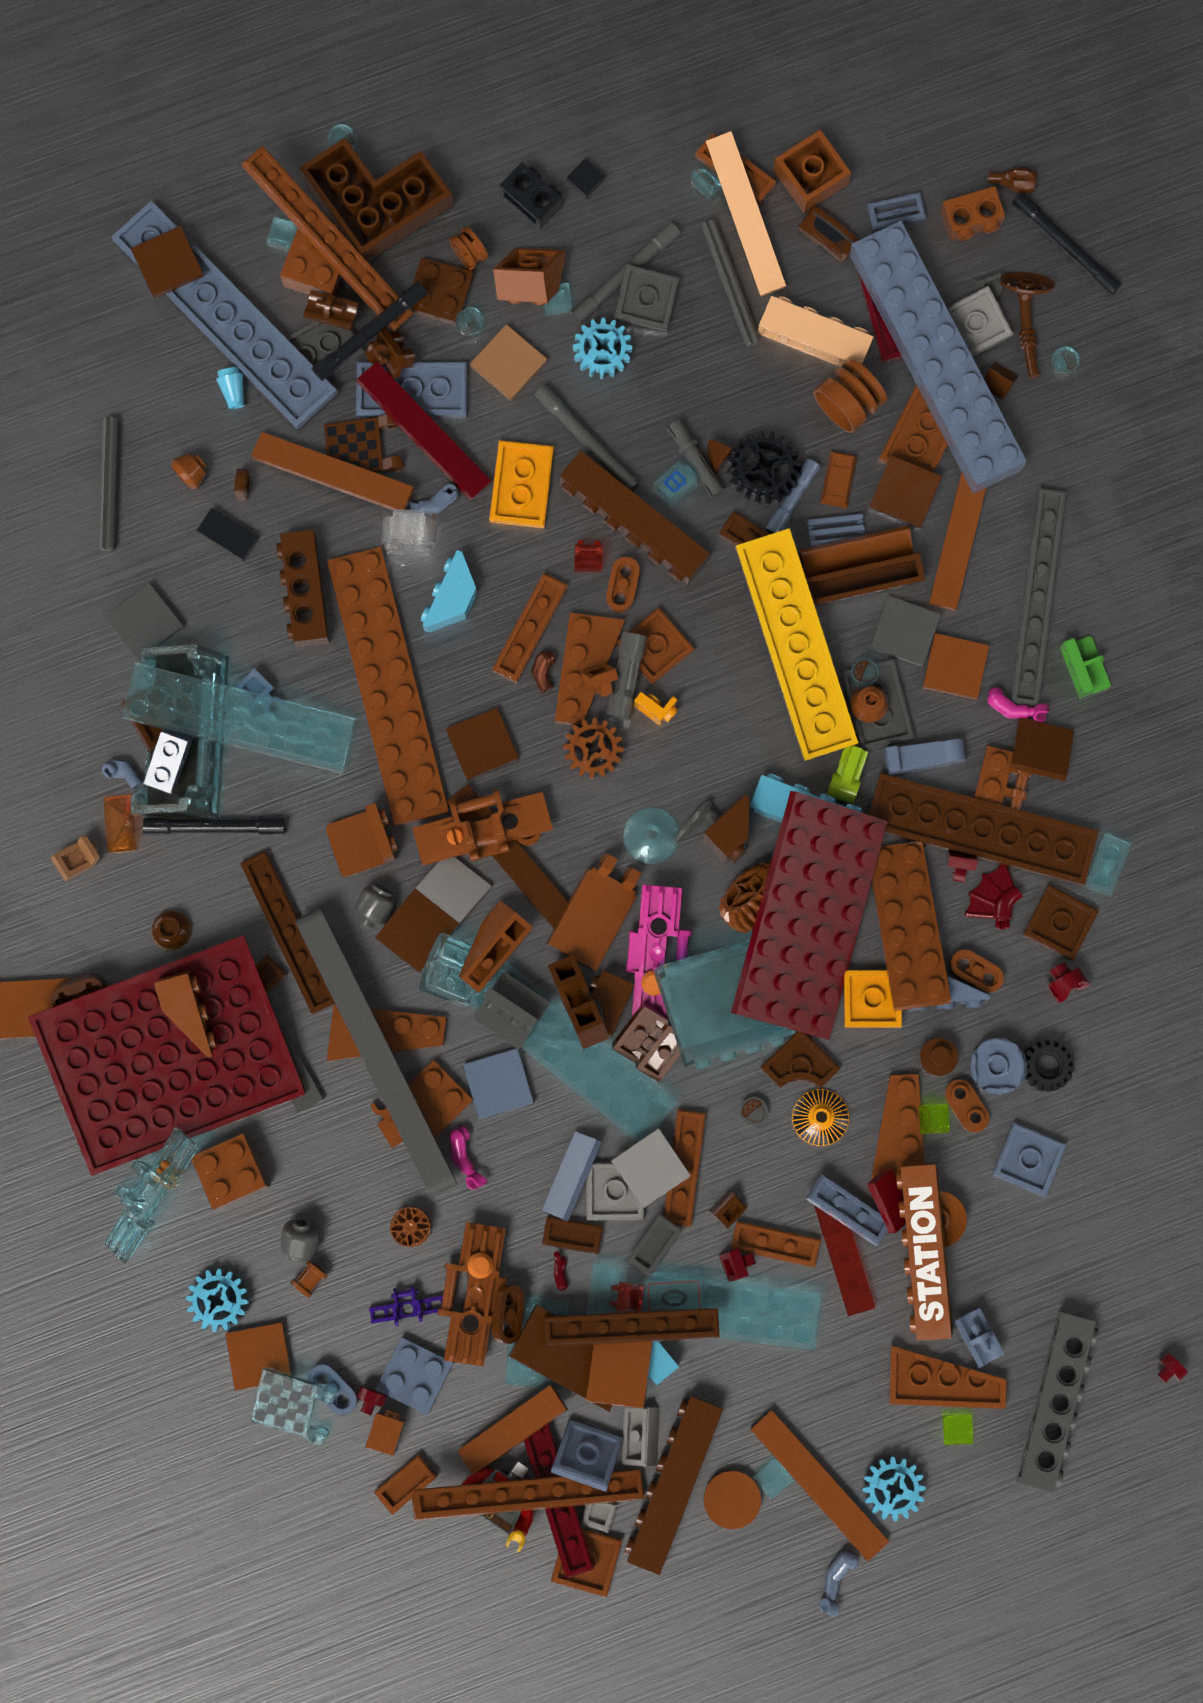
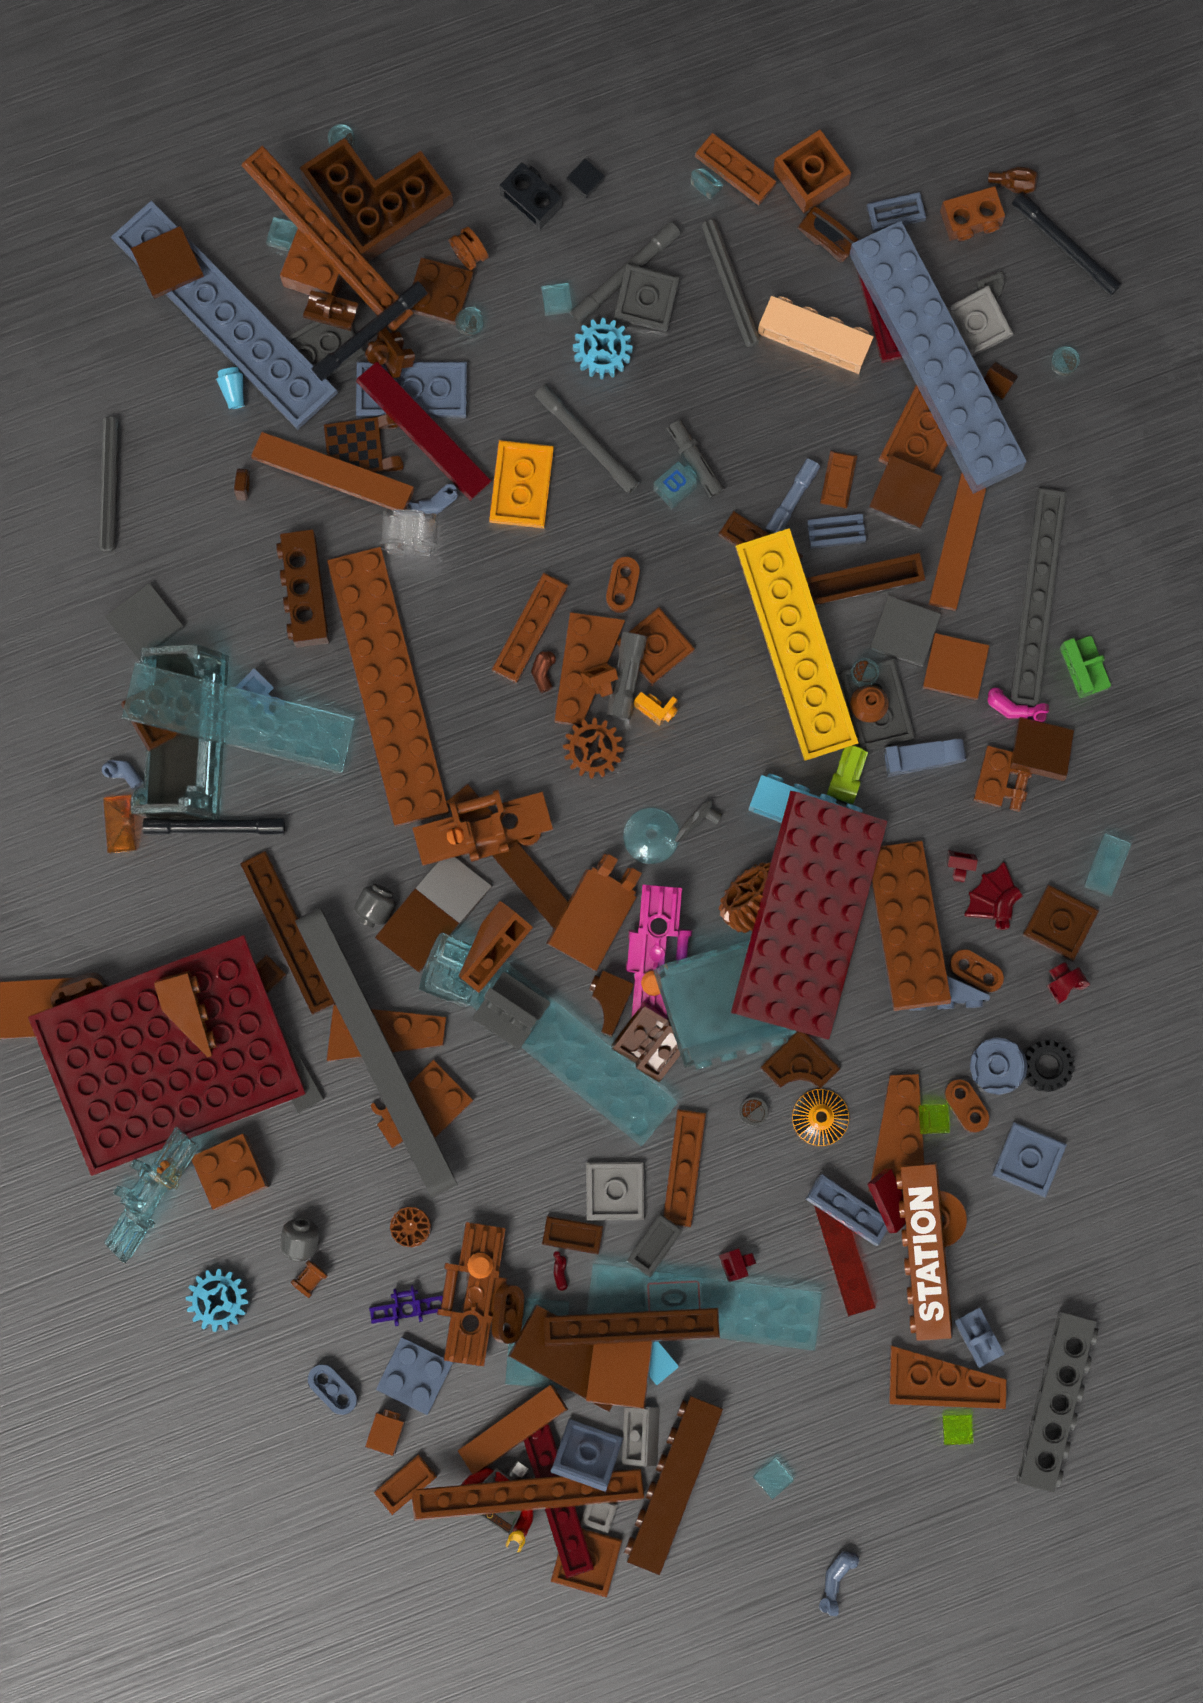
(76, 858): medium nougat bracket -> none
(168, 760): brick -> none
(171, 930): reddish brown piece -> none
(189, 470): dark orange cone -> none
(227, 534): black tile -> none
(253, 1350): dark orange tile -> none
(288, 1404): clear light blue flag -> none
(361, 841): dark orange bracket -> none
(371, 1399): dark red tile -> none
(452, 596): medium azure slope -> none
(459, 1156): dark pink arm -> none
(482, 744): reddish brown tile -> none
(498, 1084): sand blue tile -> none
(508, 362): medium nougat tile -> none
(529, 275): dark orange slope -> none
(571, 1176): sand blue tile -> none
(578, 1001): reddish brown arch -> none
(588, 557): clear red tile -> none
(629, 1297): clear red tile -> none
(634, 518): reddish brown brick -> none
(650, 1168): light grey tile -> none
(718, 454): reddish brown slope -> none
(728, 1209): reddish brown slope -> none
(729, 833): reddish brown slope -> none
(732, 1499): dark orange tile -> none
(746, 214): light nougat tile -> none
(774, 462): black gear -> none
(775, 1244): dark orange tile -> none
(819, 1485): dark orange tile -> none
(850, 395): dark orange wheel -> none
(857, 551): dark orange tile -> none
(869, 1000): light orange plate -> none
(905, 1493): medium azure gear -> none
(938, 1057): reddish brown piece -> none
(984, 829): reddish brown plate -> none
(1025, 292): reddish brown dish -> none
(1171, 1368): dark red tile -> none

